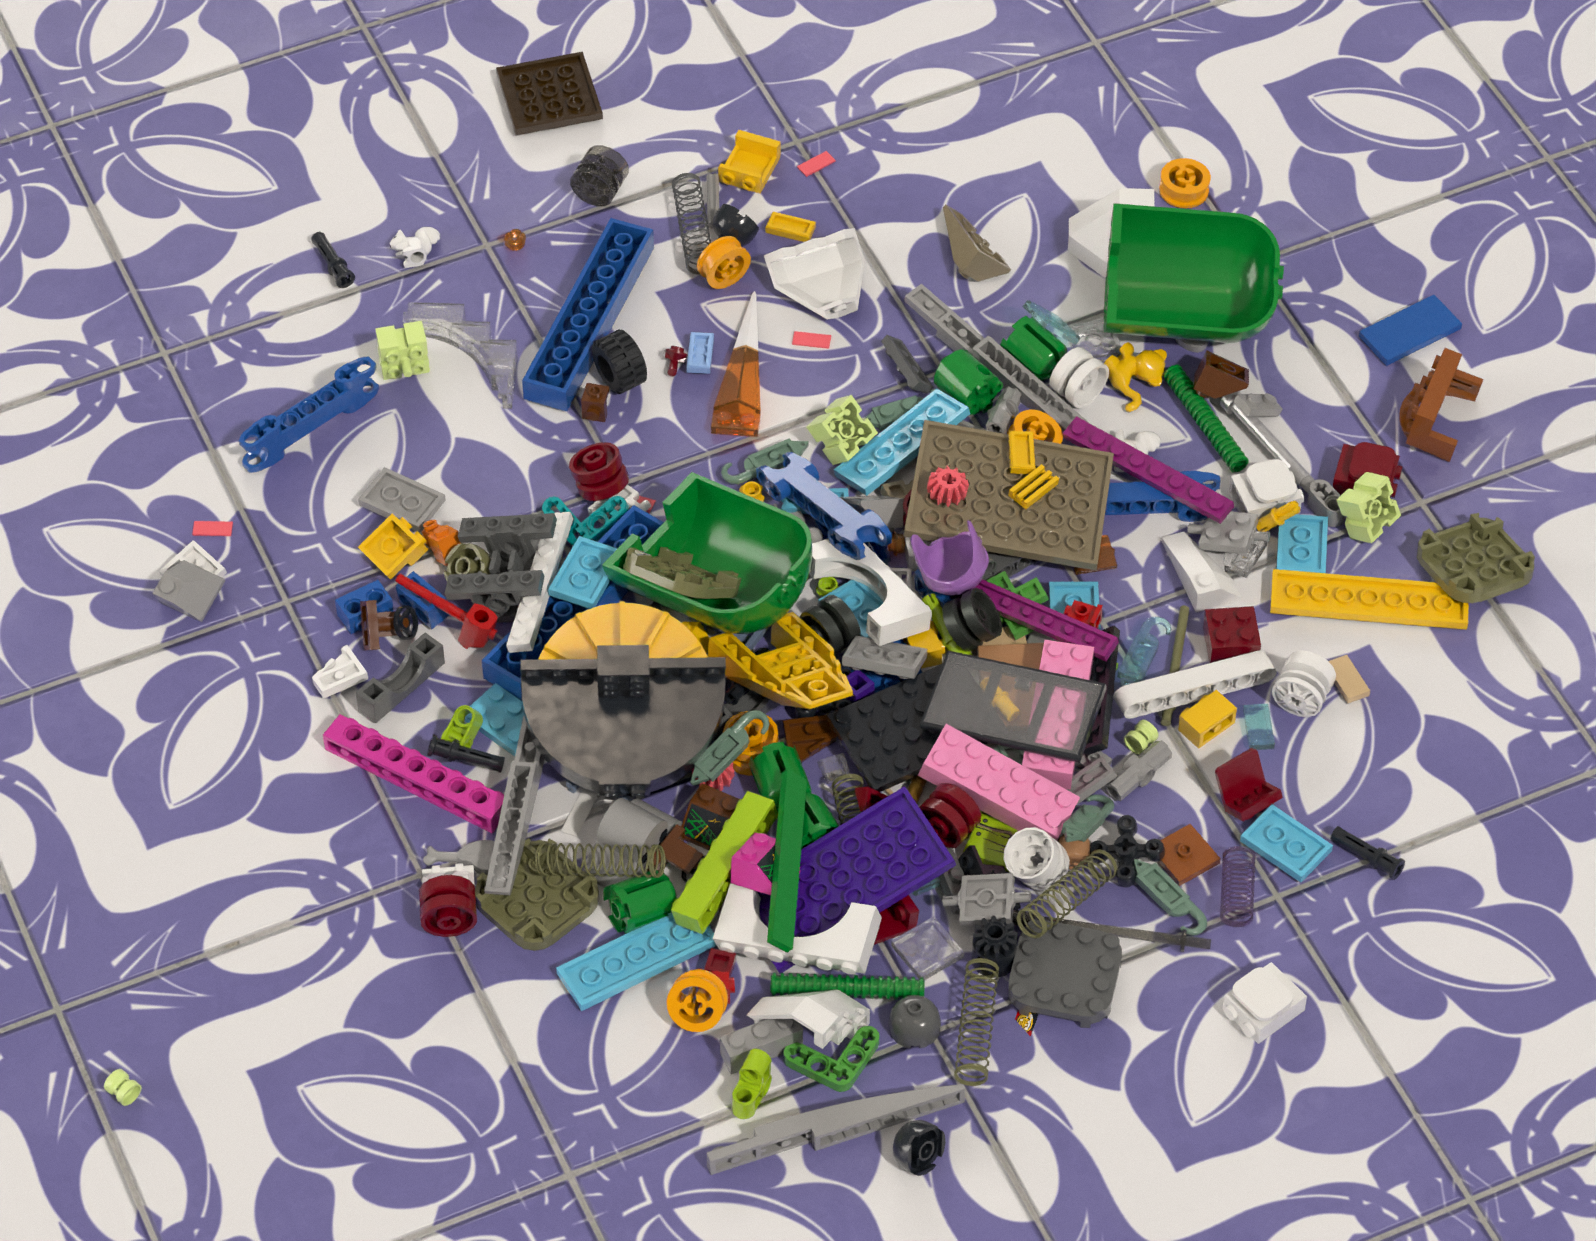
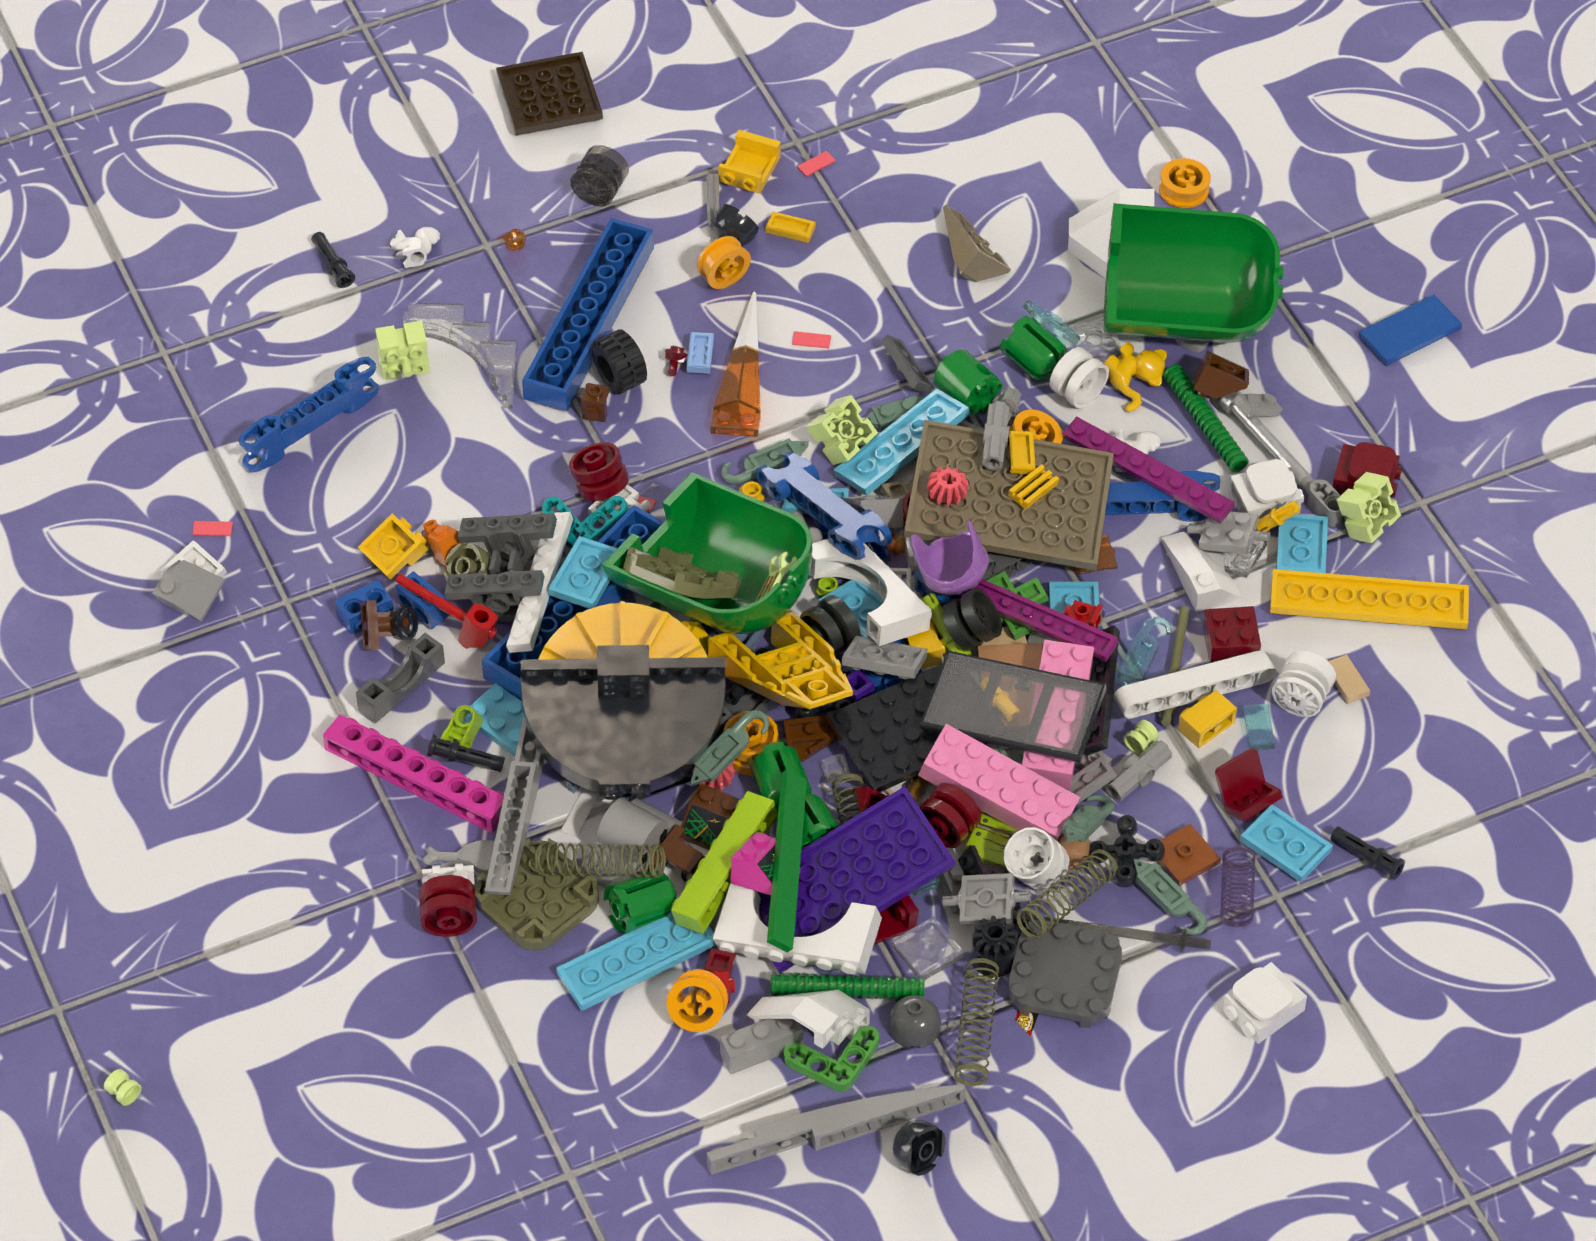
(339, 674): white wing -> none
(402, 497): light grey plate -> none
(680, 222): dark grey piece -> none
(752, 1084): lime piece -> none
(775, 573): none -> yellowish green flag
(821, 273): white panel -> none
(995, 435): none -> light grey piece
(1010, 372): light grey slope -> none
(1444, 381): dark orange piece -> none
(1475, 560): olive tile -> none

